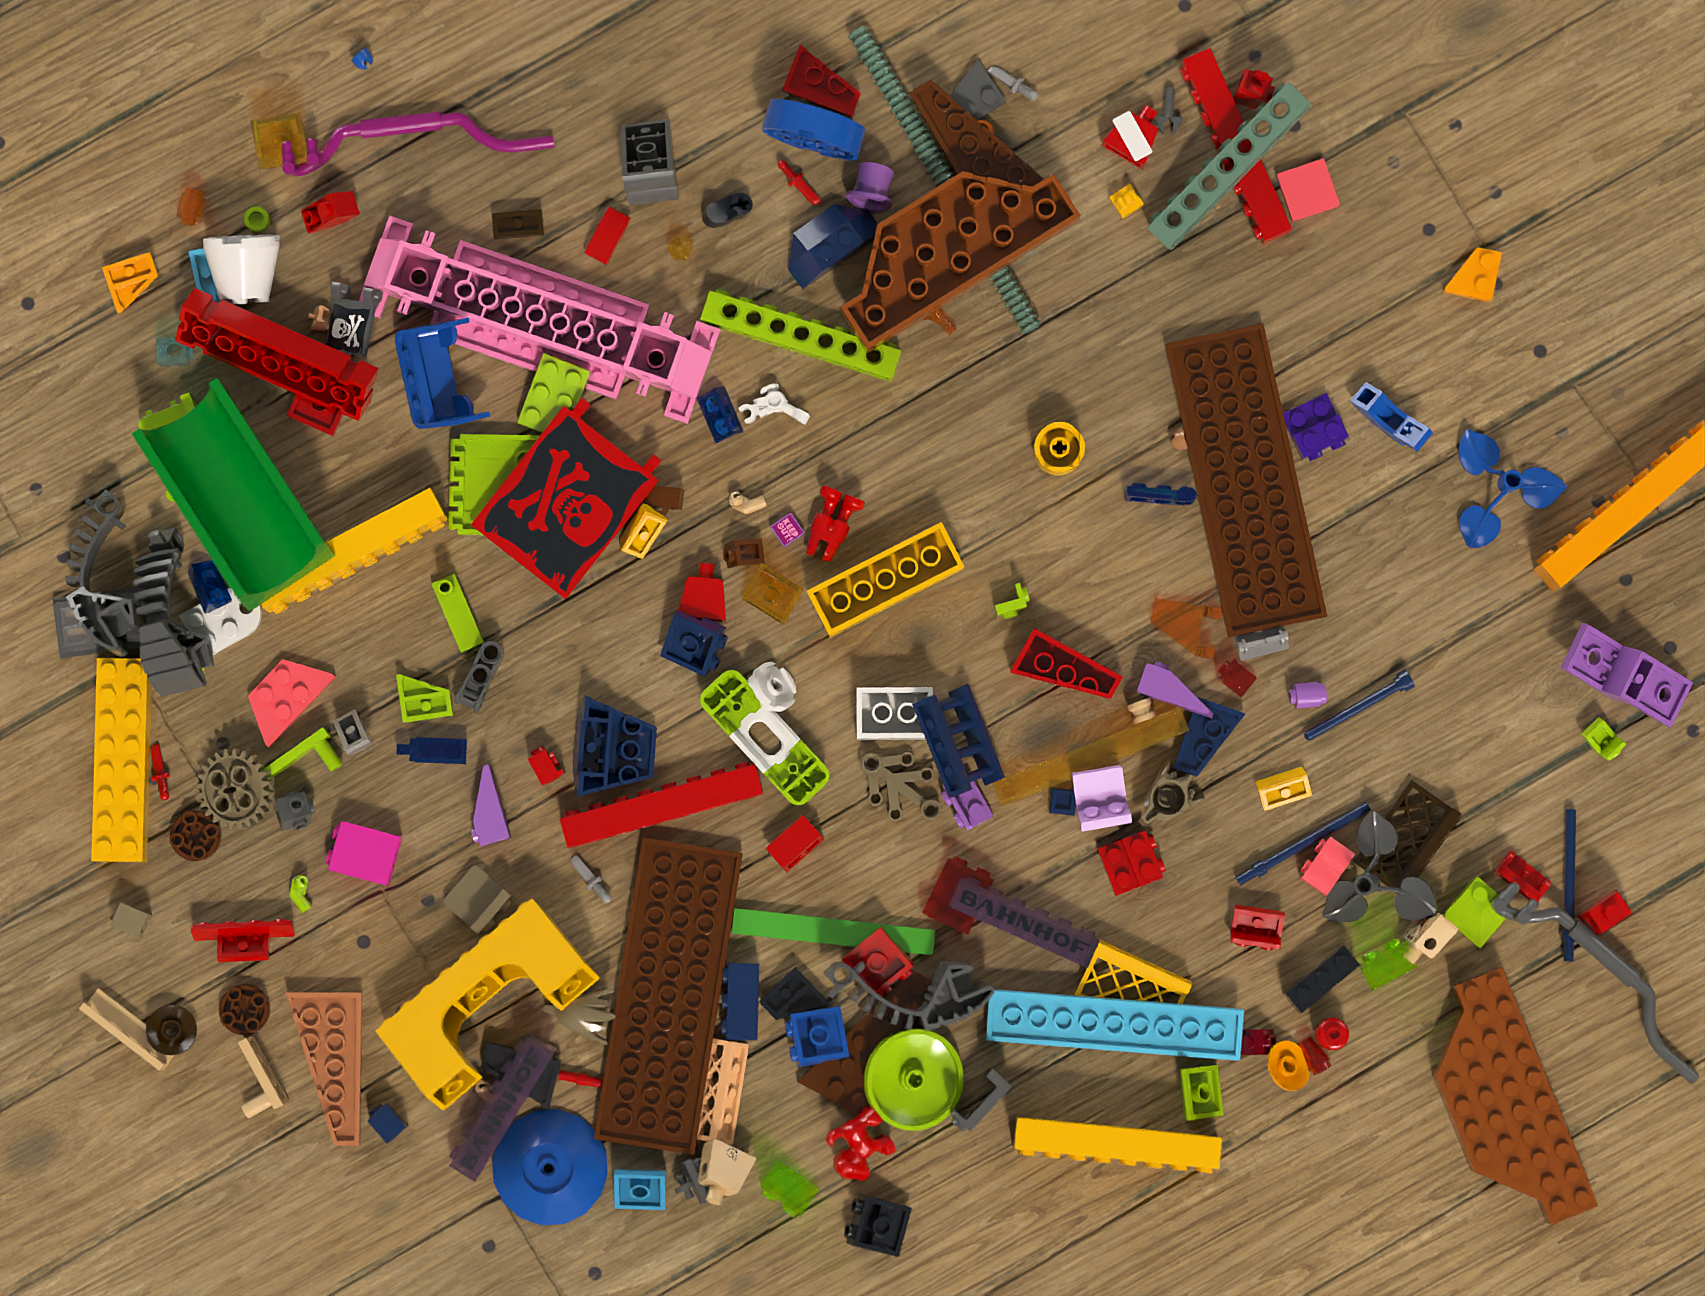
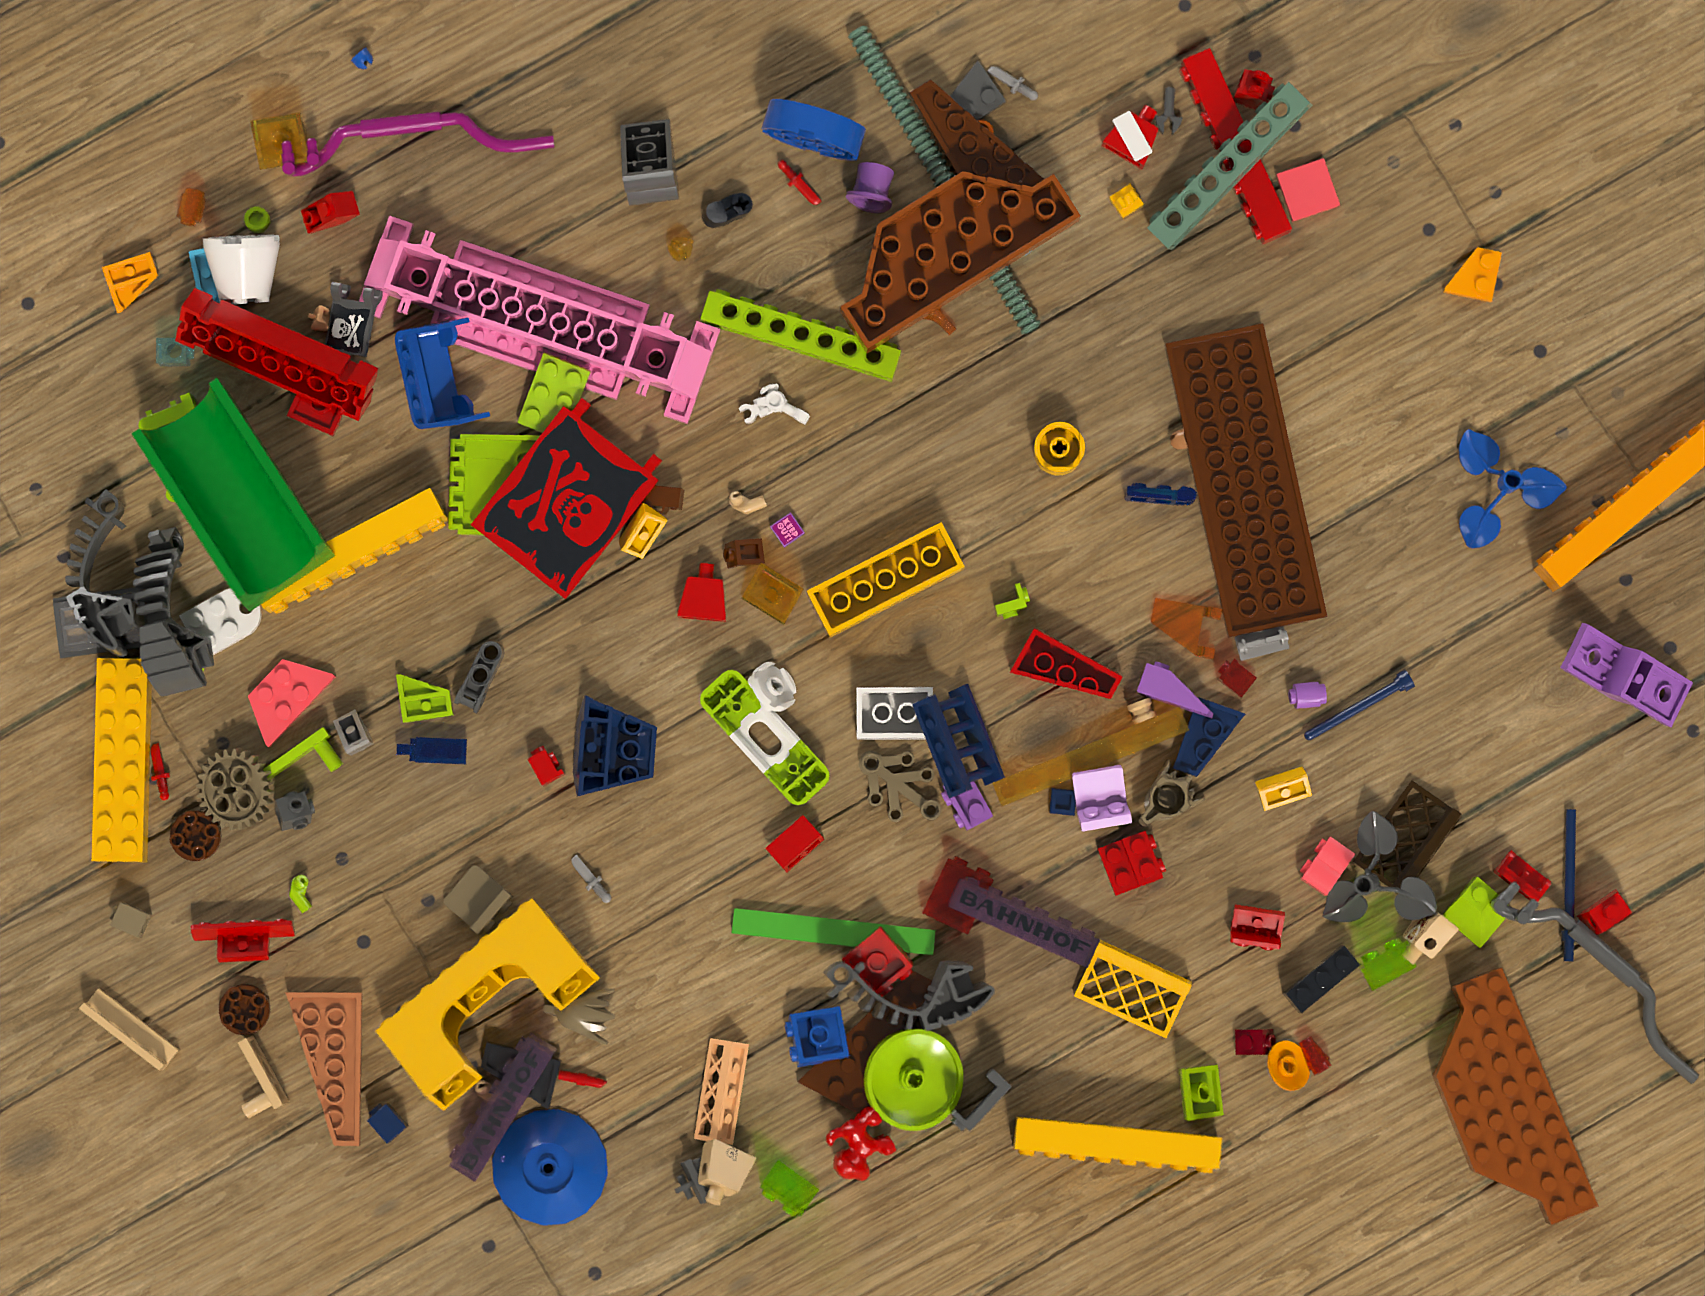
(171, 1017): dark brown dish -> none
(209, 586): clear blue slope -> none
(363, 853): dark pink brick -> none
(457, 613): lime piece -> none
(489, 817): medium lavender slope -> none
(518, 224): dark brown plate -> none
(607, 235): red slope -> none
(640, 1189): dark azure slope -> none
(661, 806): red brick -> none
(668, 996): reddish brown plate -> none
(694, 643): dark blue plate -> none
(719, 414): clear blue slope -> none
(741, 1001): dark blue brick -> none
(792, 996): black wing -> none
(819, 85): red wing -> none
(828, 242): dark blue wedge -> none
(832, 530): red piece -> none
(877, 1225): black plate -> none
(1115, 1024): medium azure plate -> none
(1260, 867): dark blue bar -> none
(1315, 428): dark purple plate -> none
(1332, 1033): red head -> none
(1389, 418): blue arch -> none
(1603, 739): lime bracket -> none

